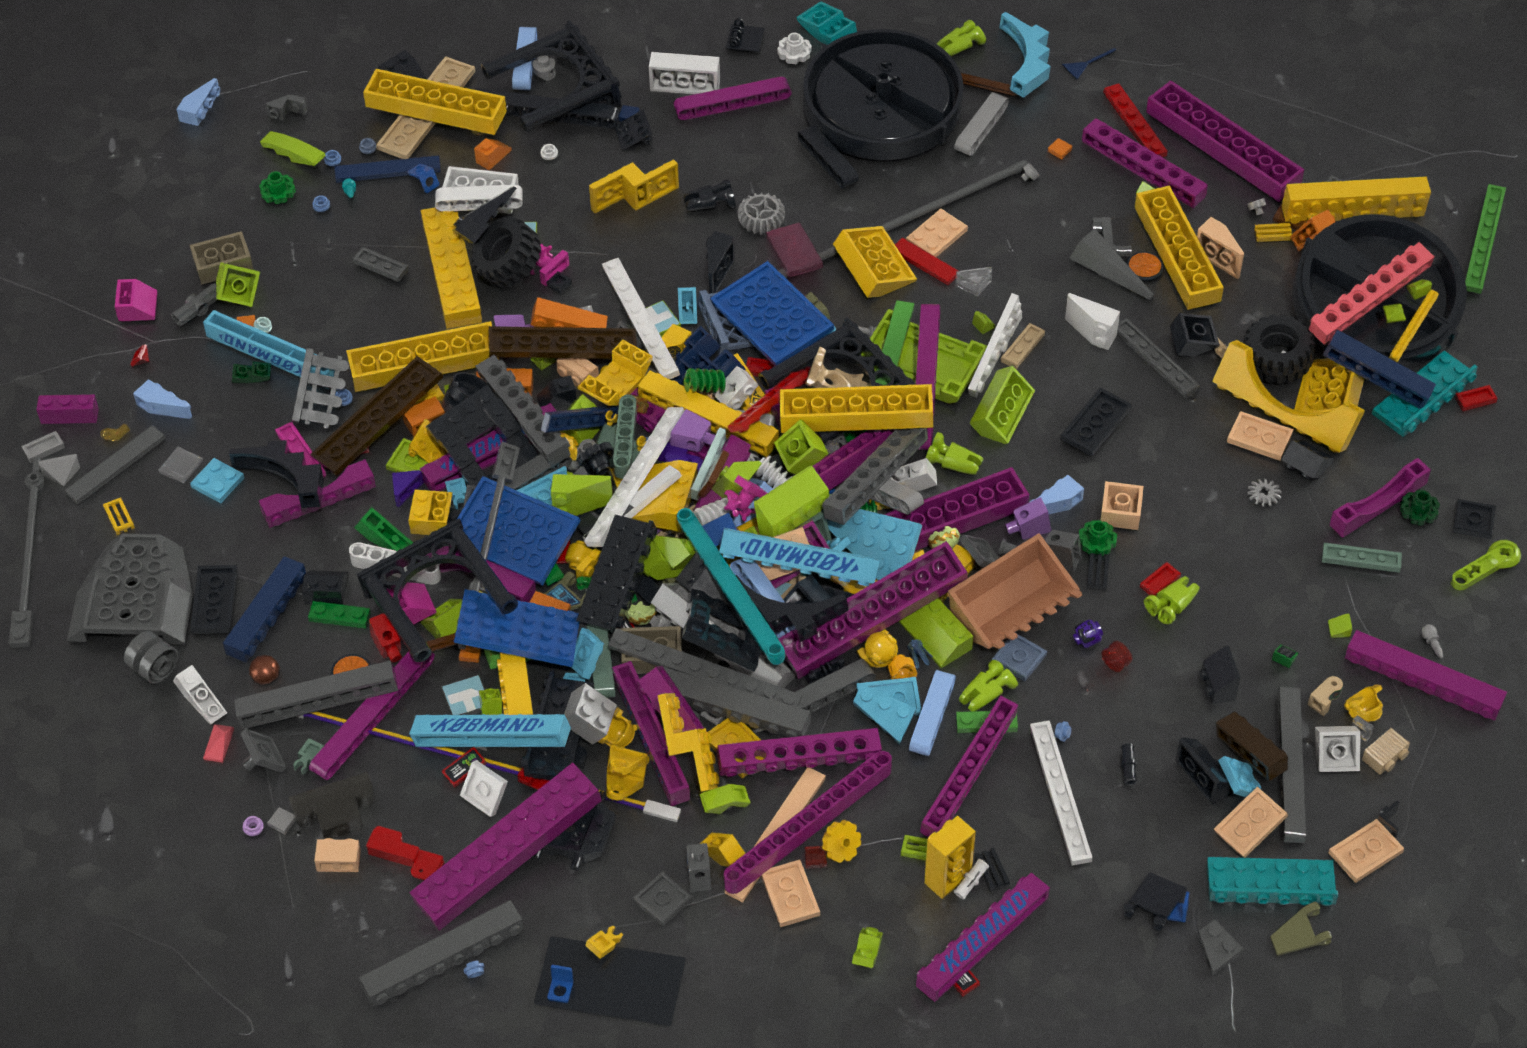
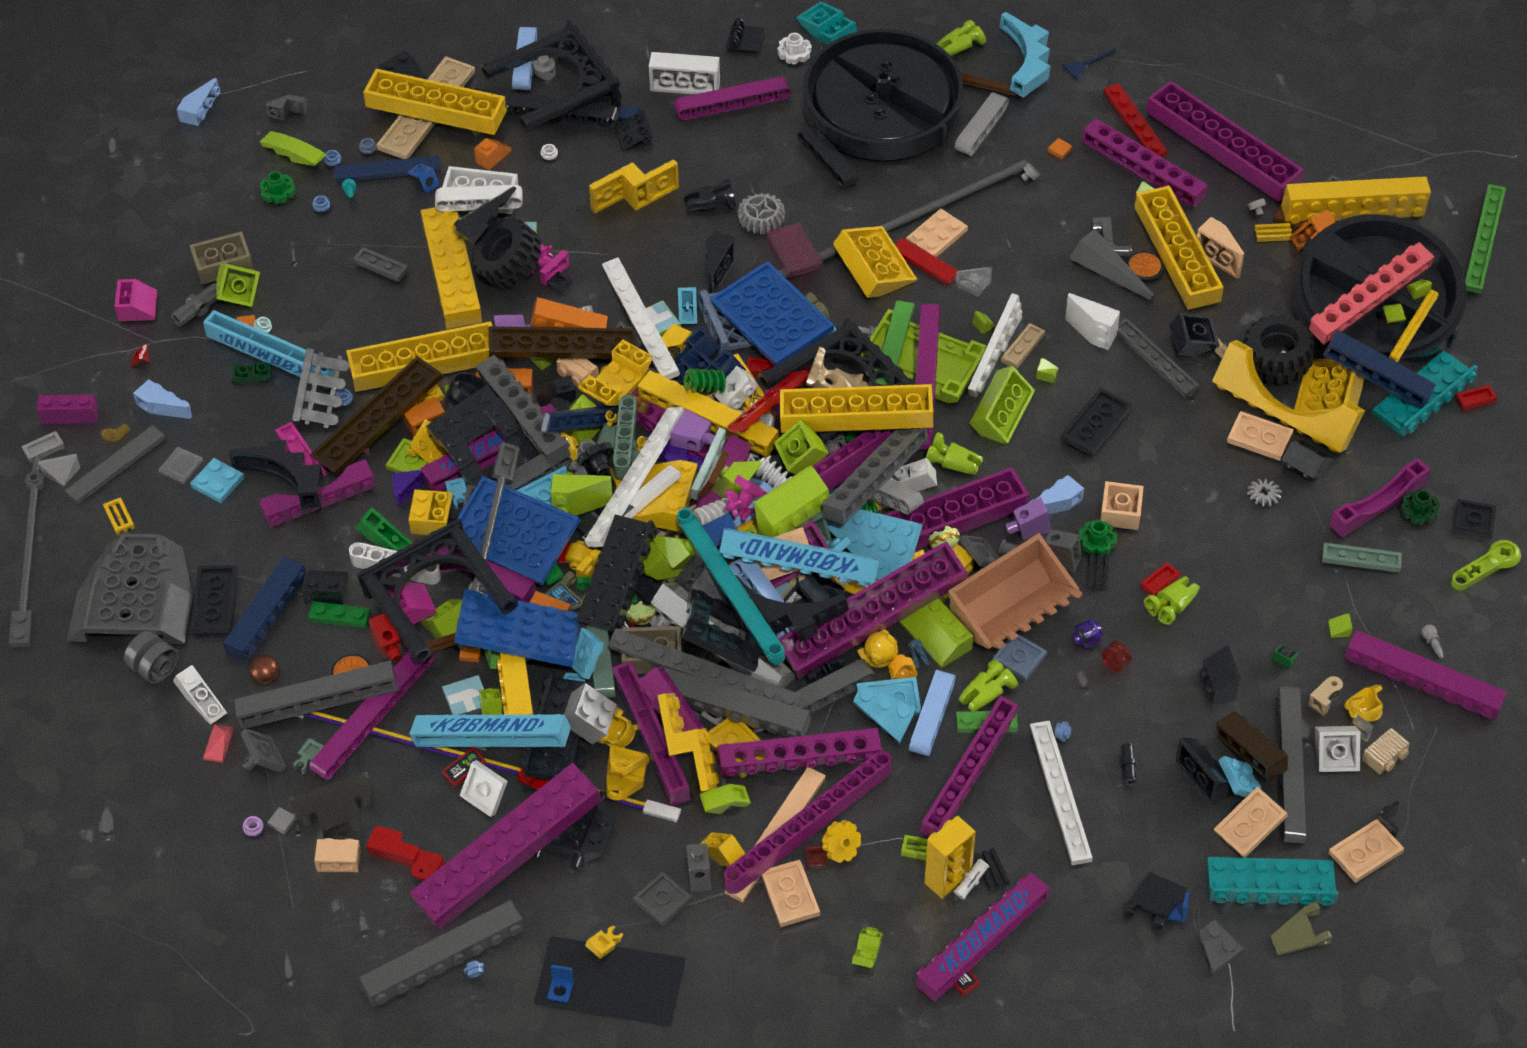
(1046, 371): none -> lime slope

